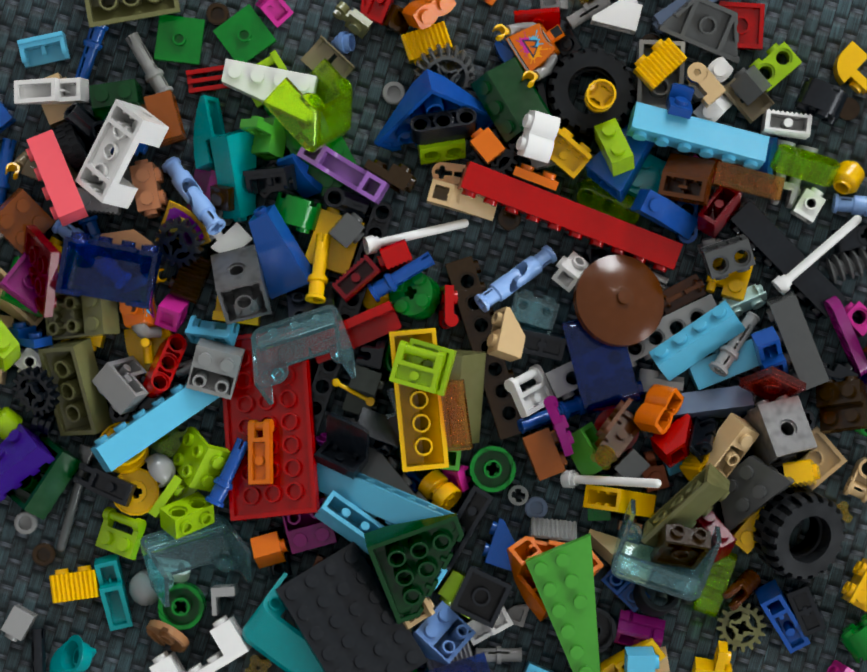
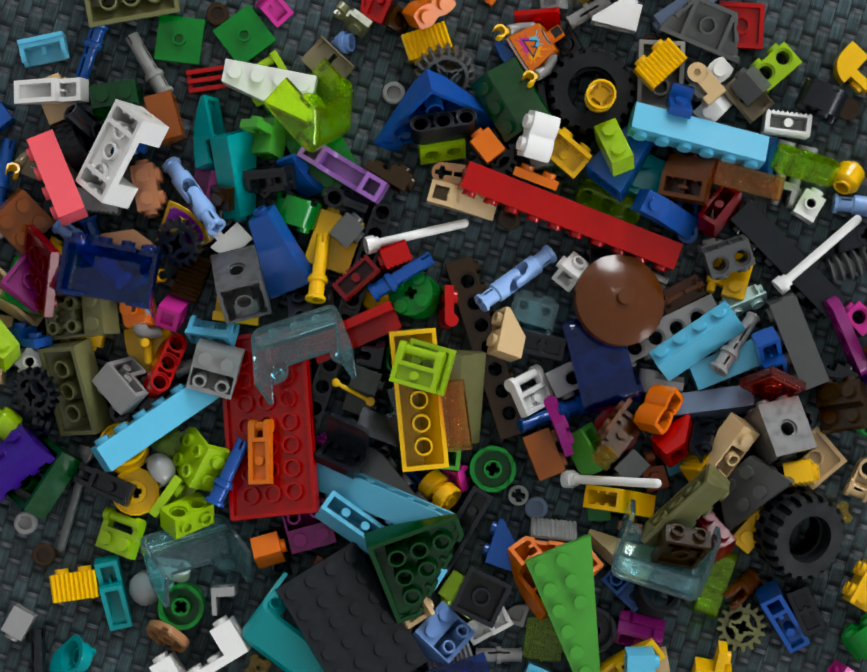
(541, 640): none -> clear neon green piece

